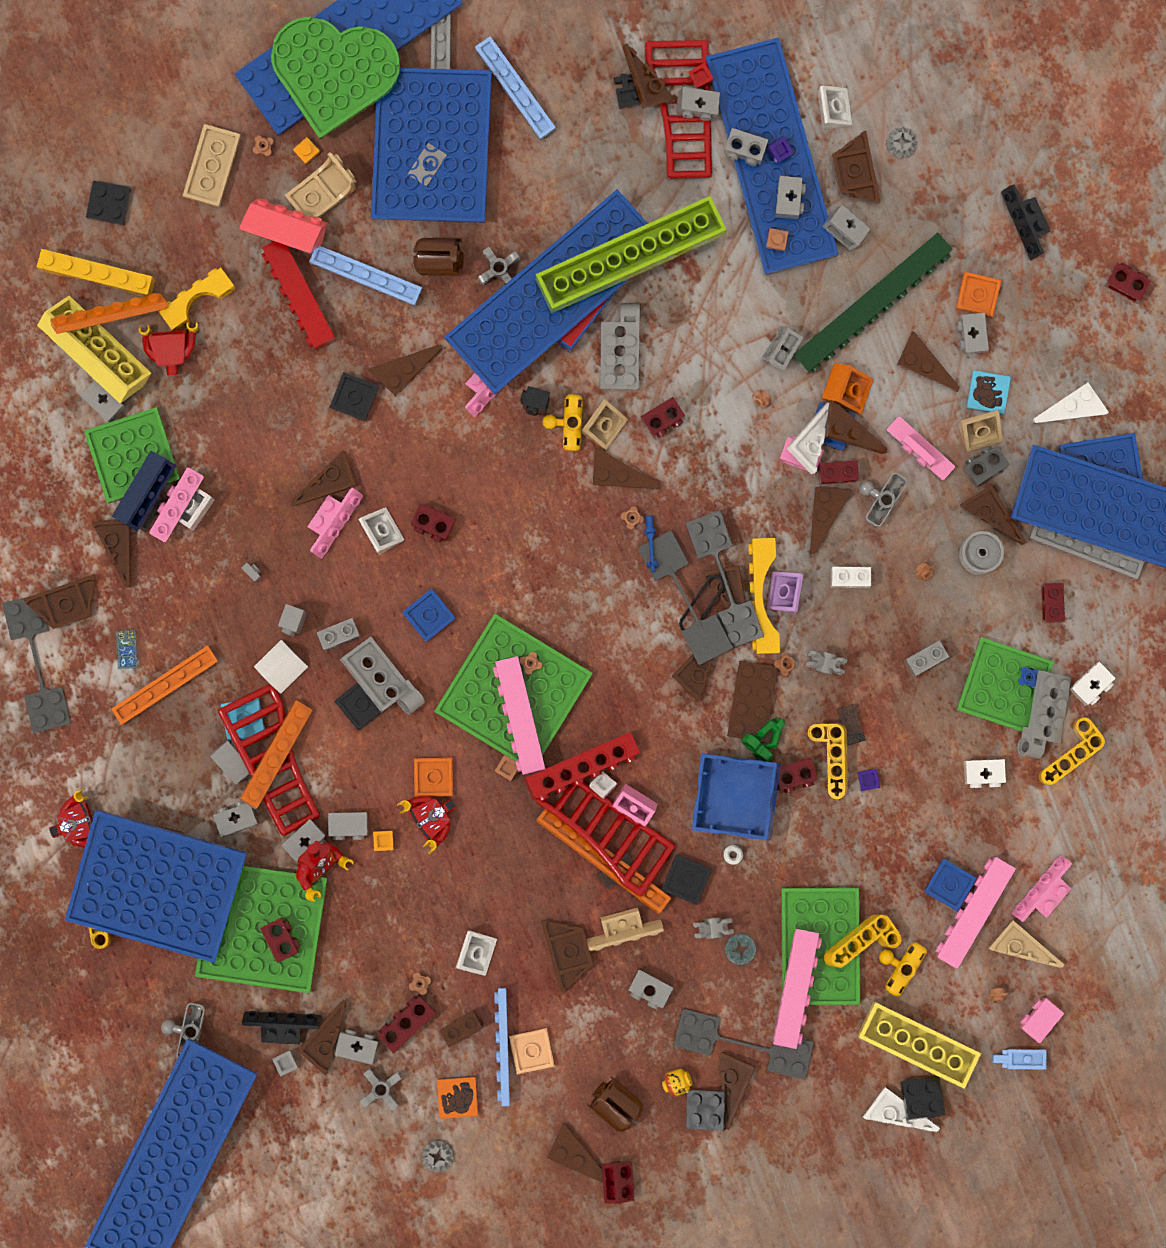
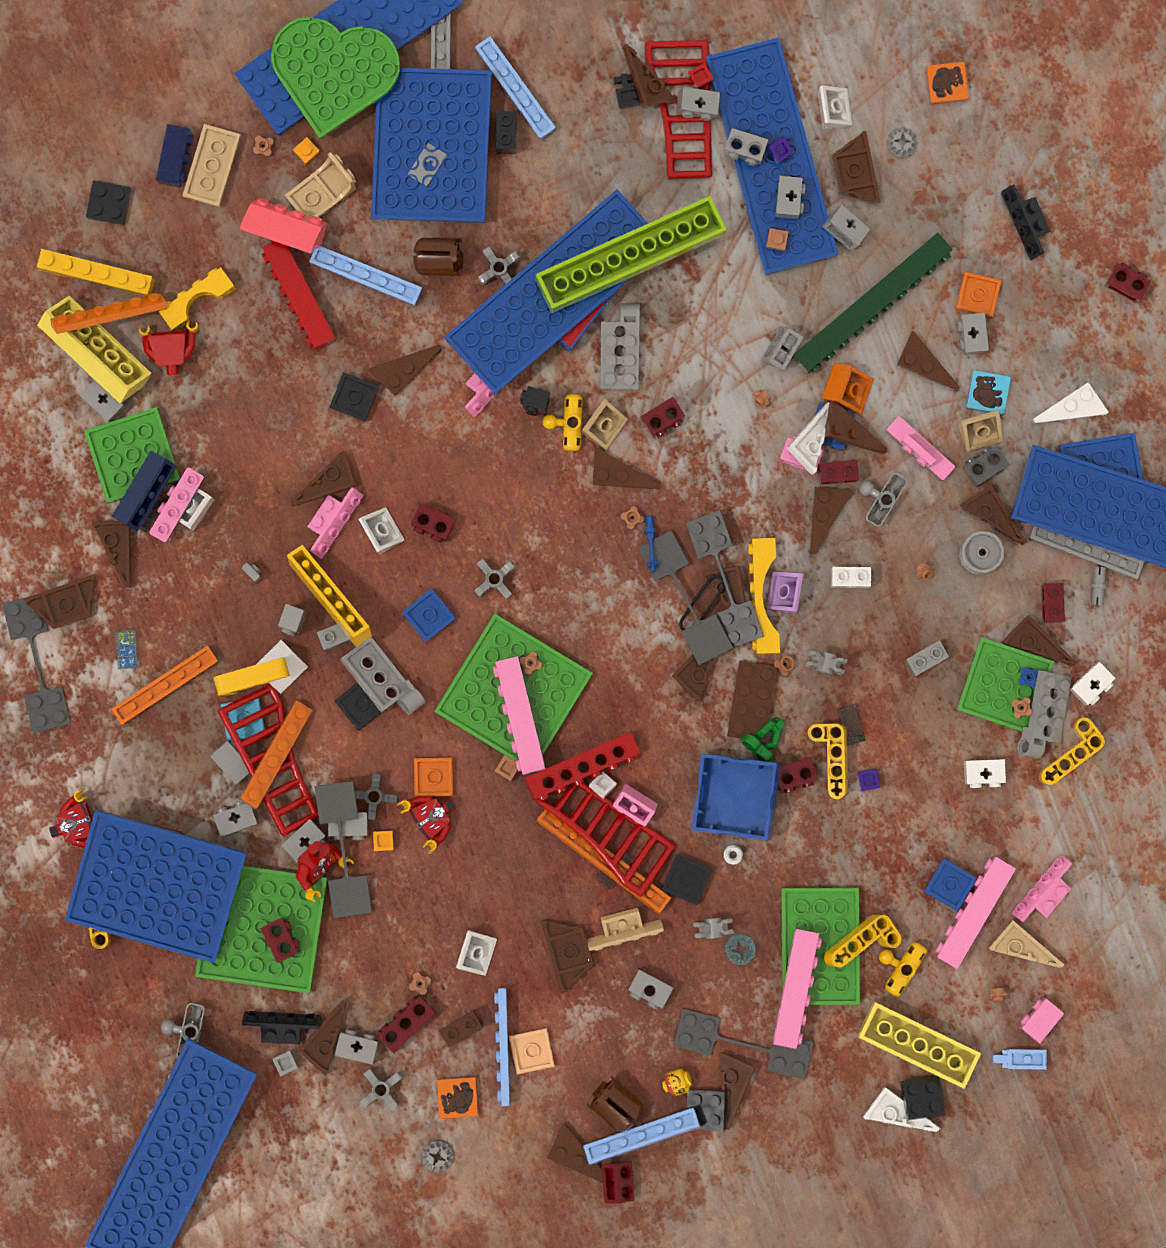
(174, 156): none -> clear blue brick
(251, 676): none -> yellow beam
(329, 595): none -> yellow brick
(335, 805): none -> dark grey hinge
(372, 812): none -> dark grey pin
(506, 132): none -> black brick
(507, 568): none -> light grey pin
(641, 1136): none -> light blue plate
(947, 82): none -> tile
(1027, 711): none -> nougat plate
(1033, 639): none -> reddish brown wing
(1098, 587): none -> light grey pin

